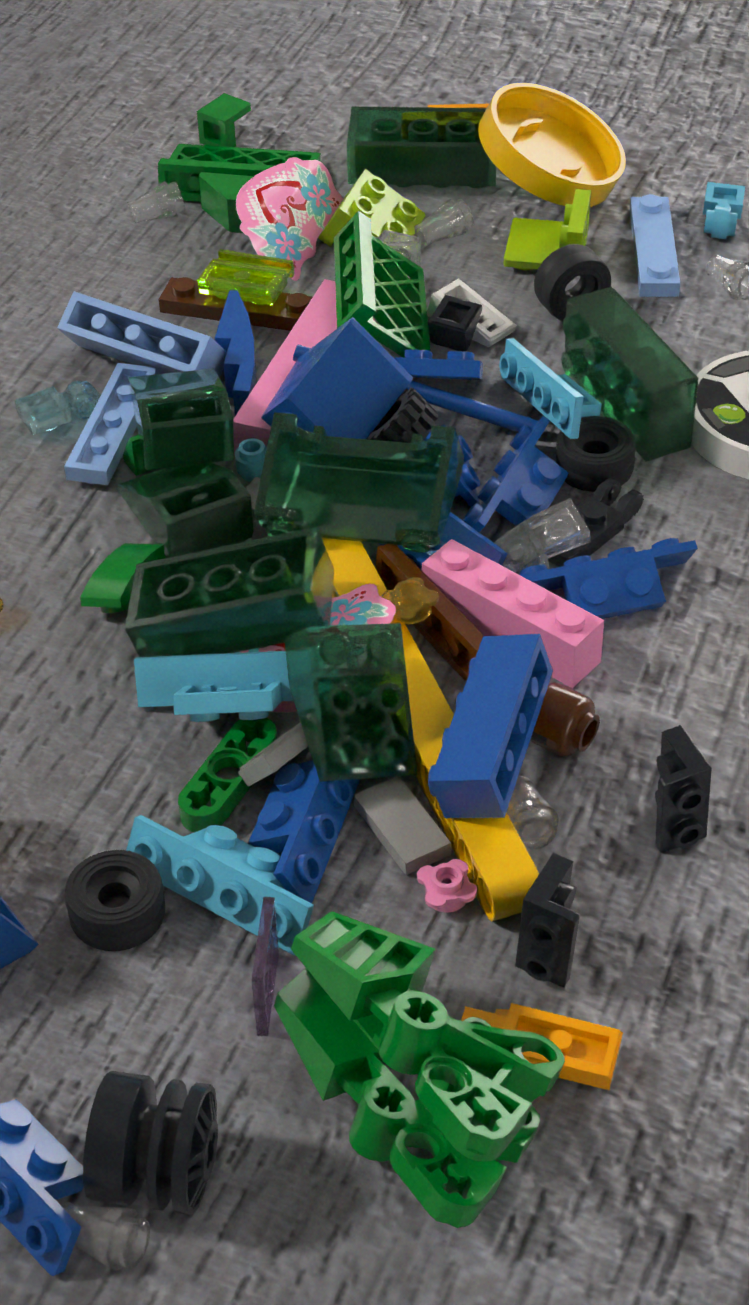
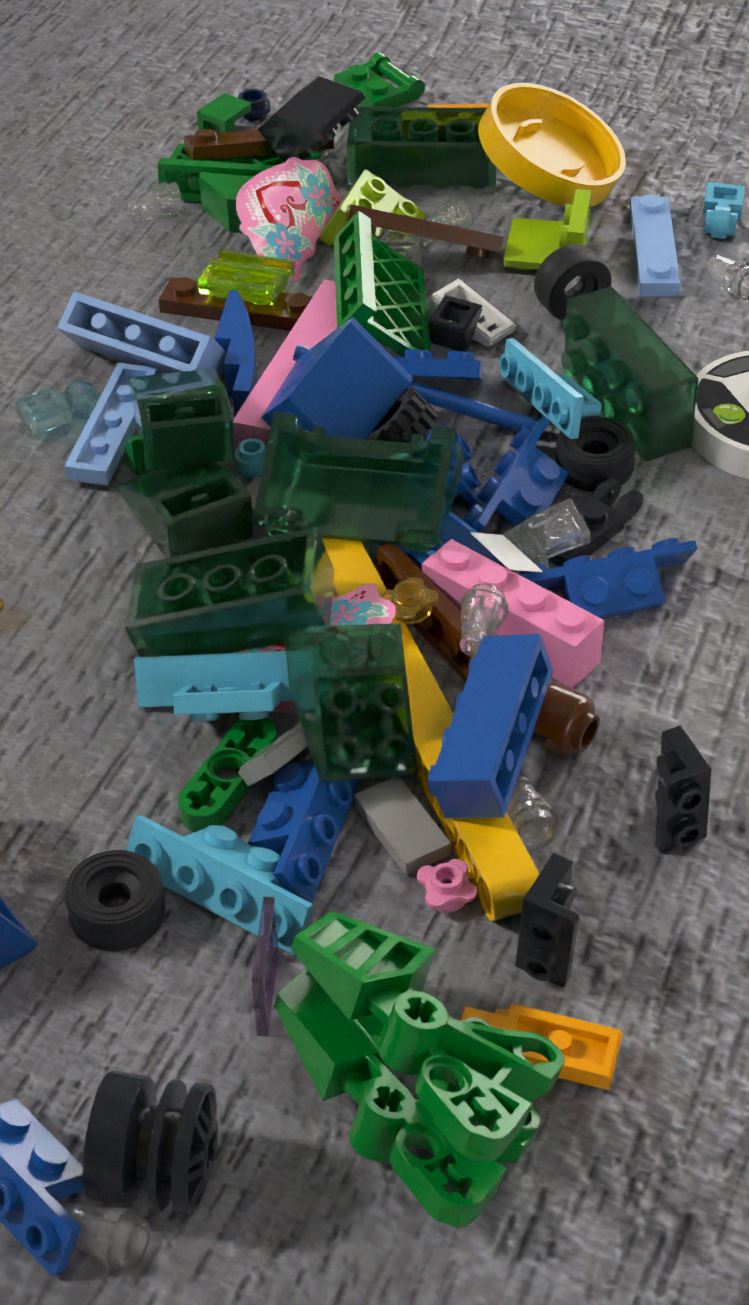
(113, 579): green slope -> none
(211, 145): none -> reddish brown plate
(259, 103): none -> dark blue plate
(311, 118): none -> black slope
(376, 89): none -> green plate
(477, 242): none -> reddish brown plate
(481, 615): none -> clear cone
(506, 552): none -> white sticker

